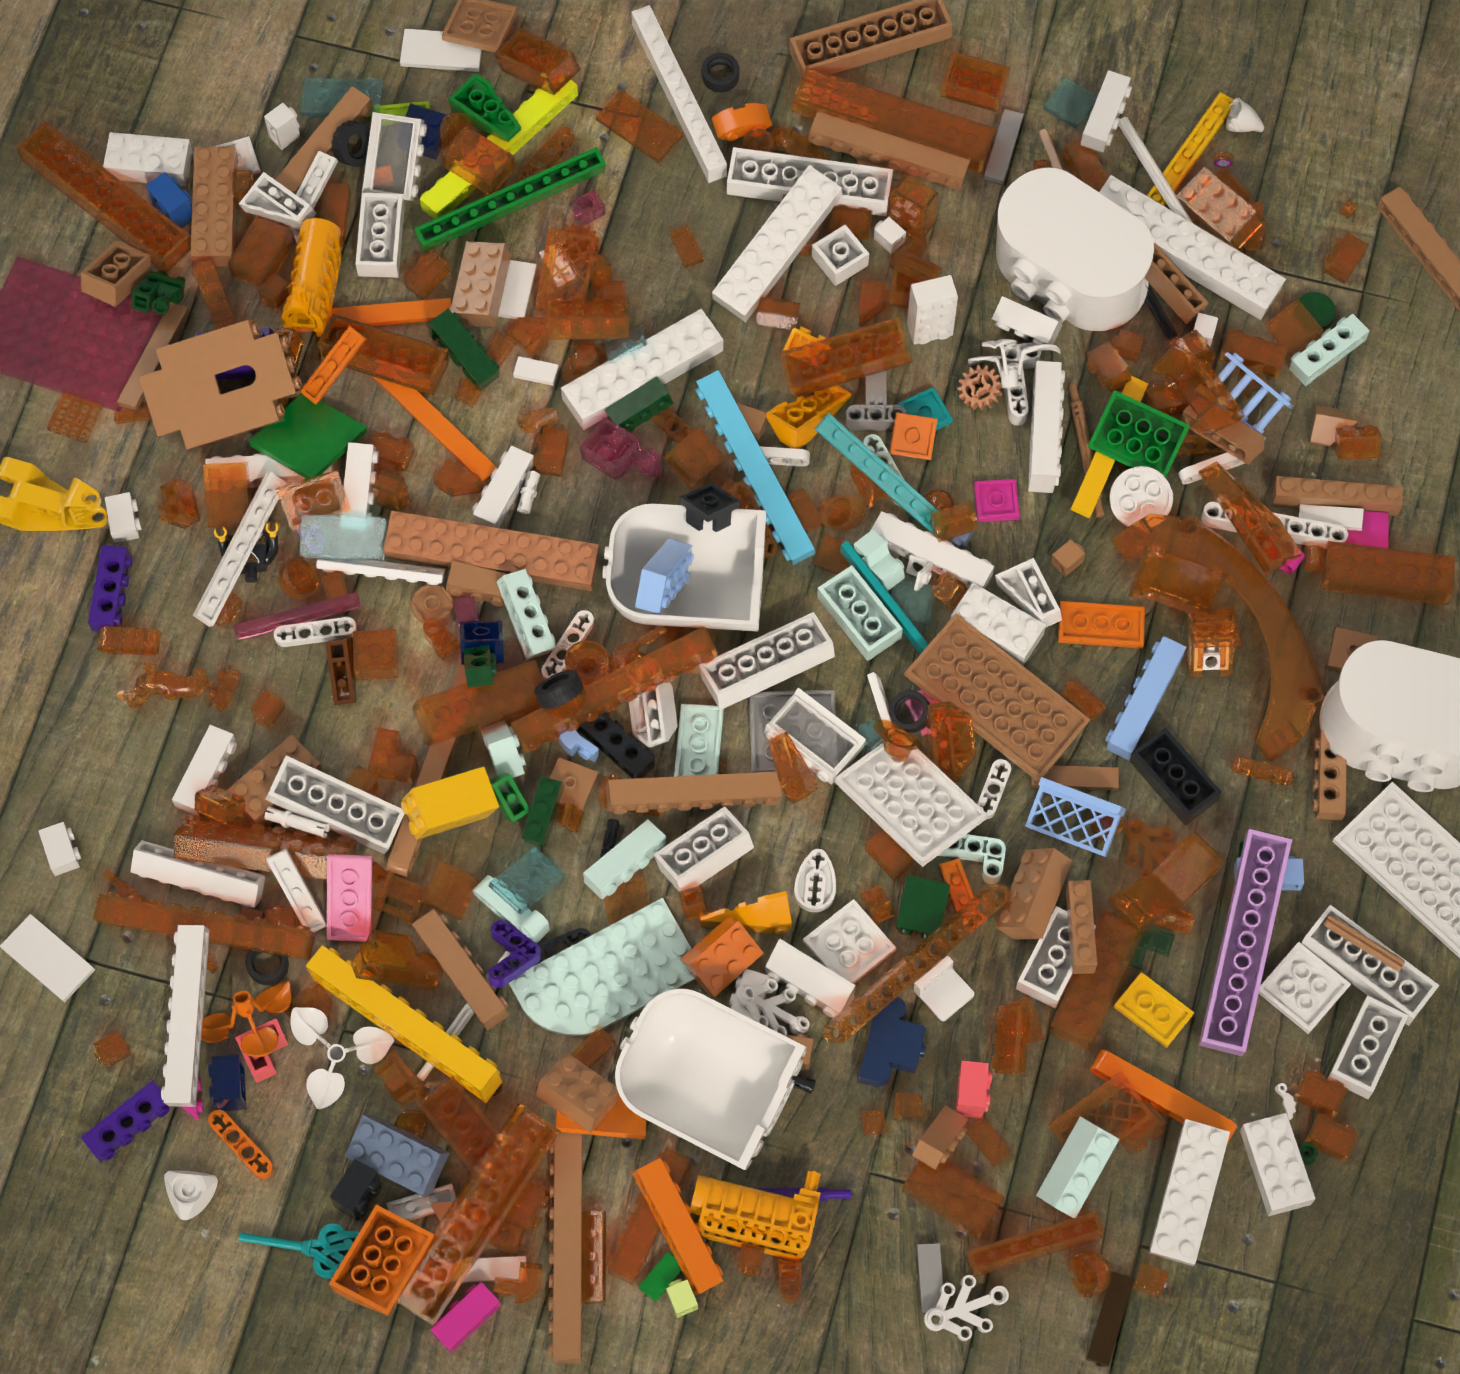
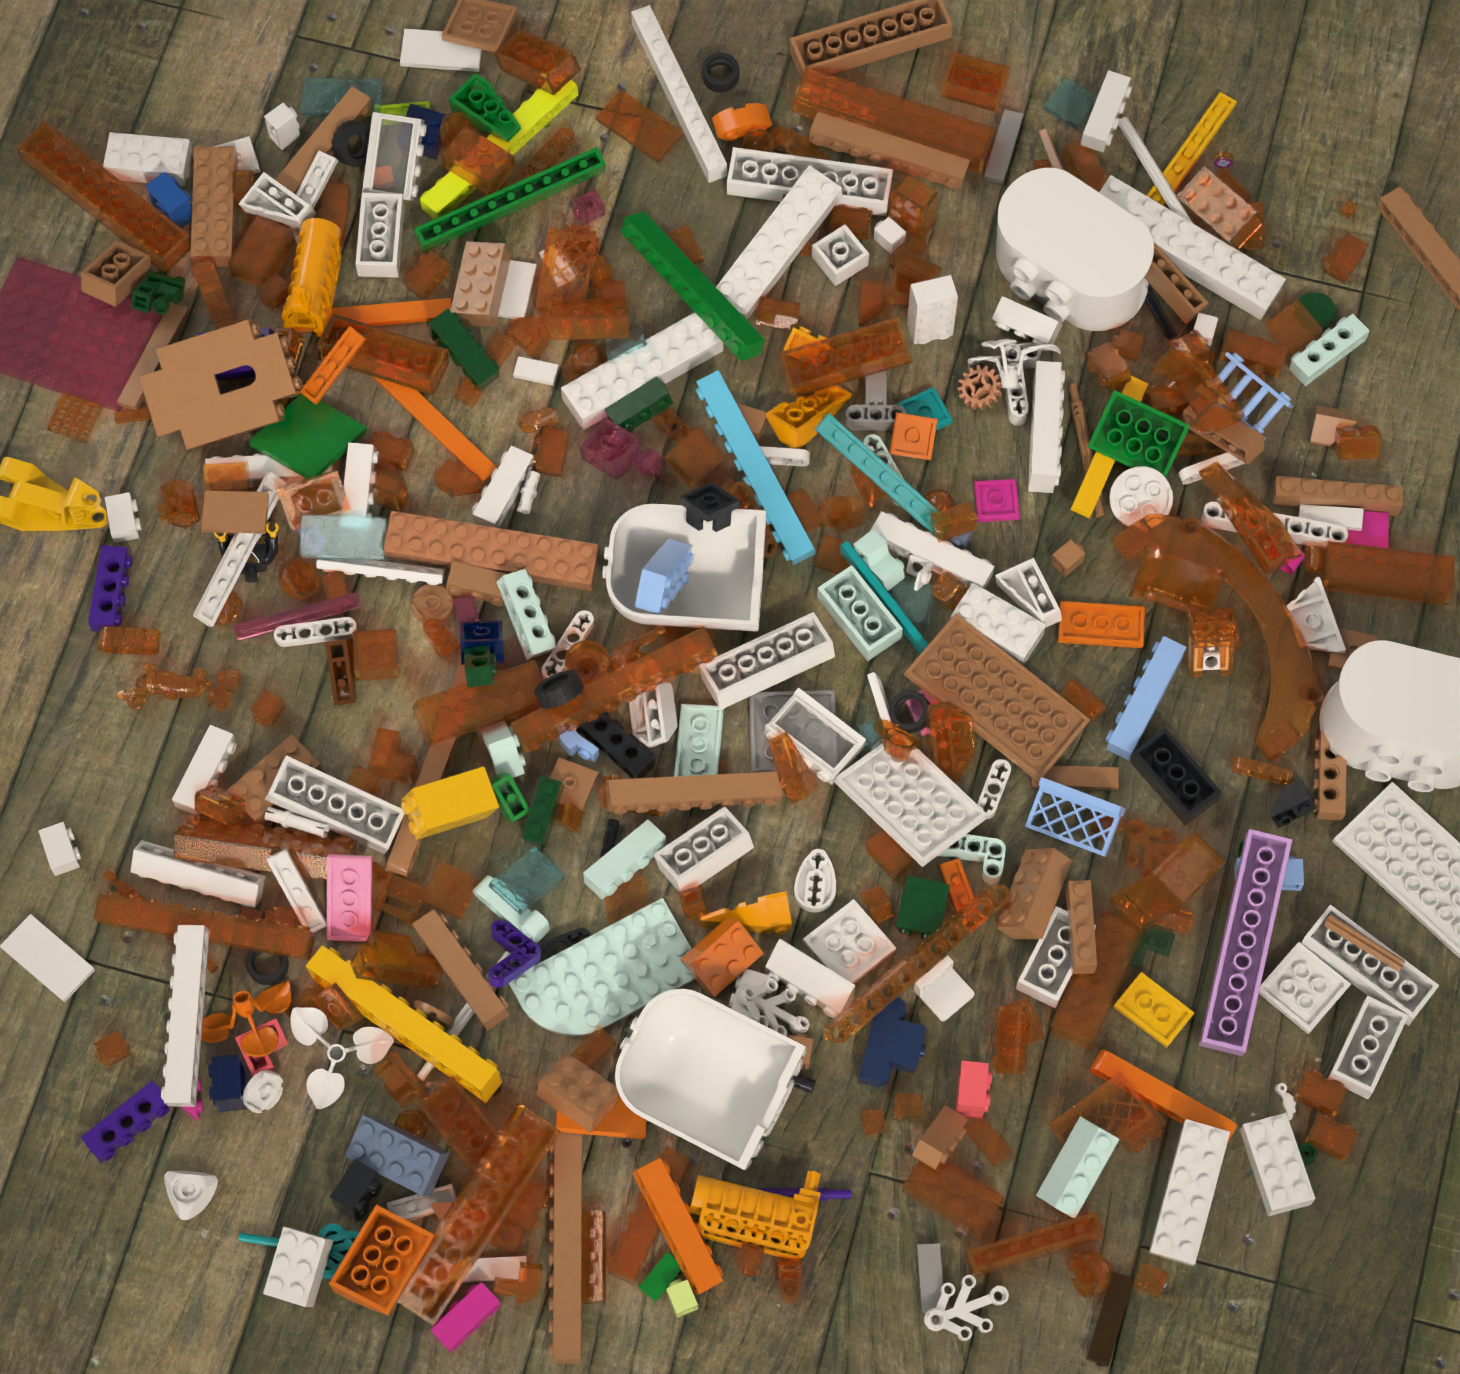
(235, 512): none -> medium nougat tile
(238, 1146): orange beam -> none
(263, 1091): none -> white tile
(298, 1267): none -> white brick
(337, 1006): none -> clear orange tile
(433, 1013): none -> medium nougat tile
(692, 286): none -> green brick
(1243, 118): white hat -> none
(1292, 803): none -> black slope
(1316, 619): none -> white wing

